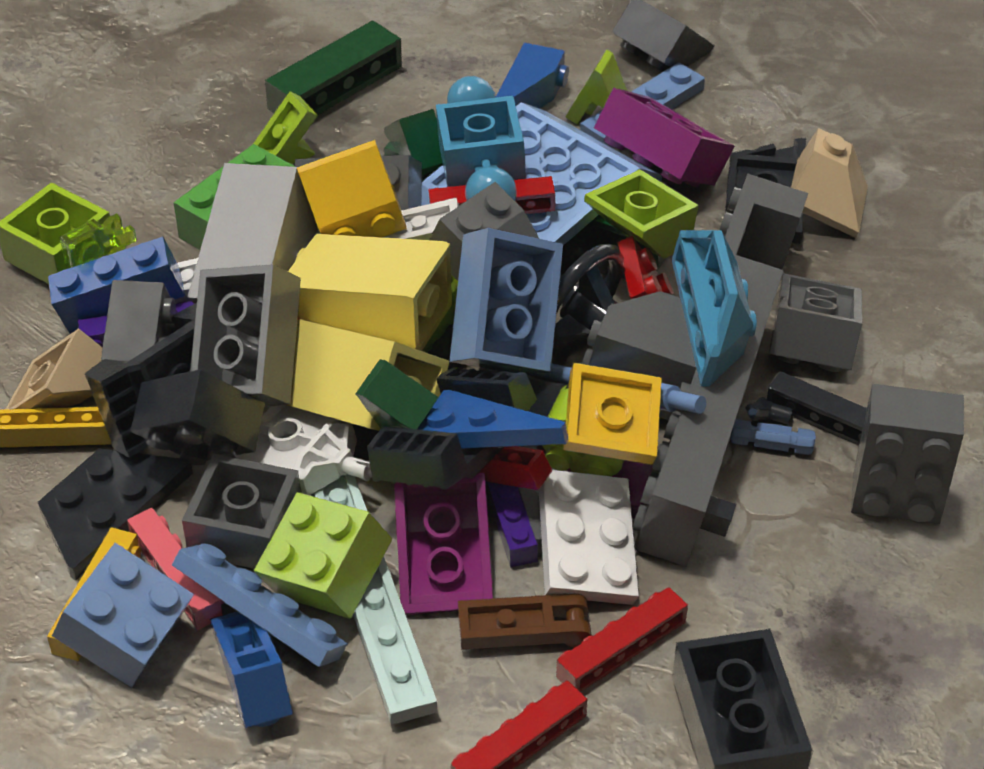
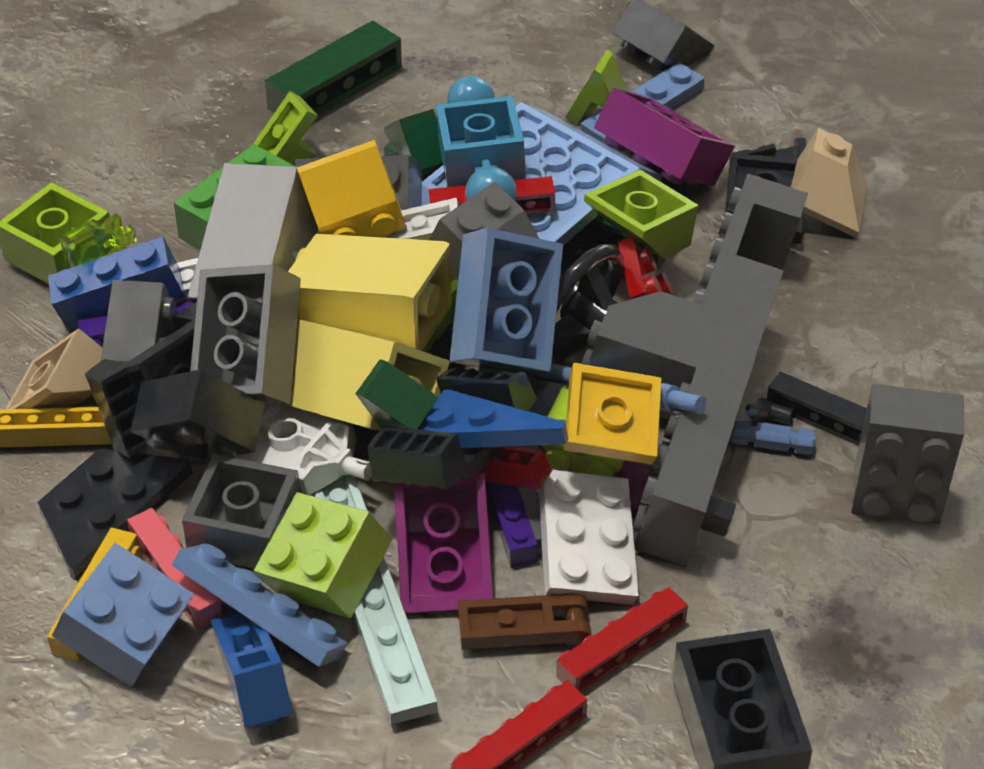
(535, 75): blue slope -> none
(712, 301): dark azure wedge -> none
(817, 323): dark grey slope -> none

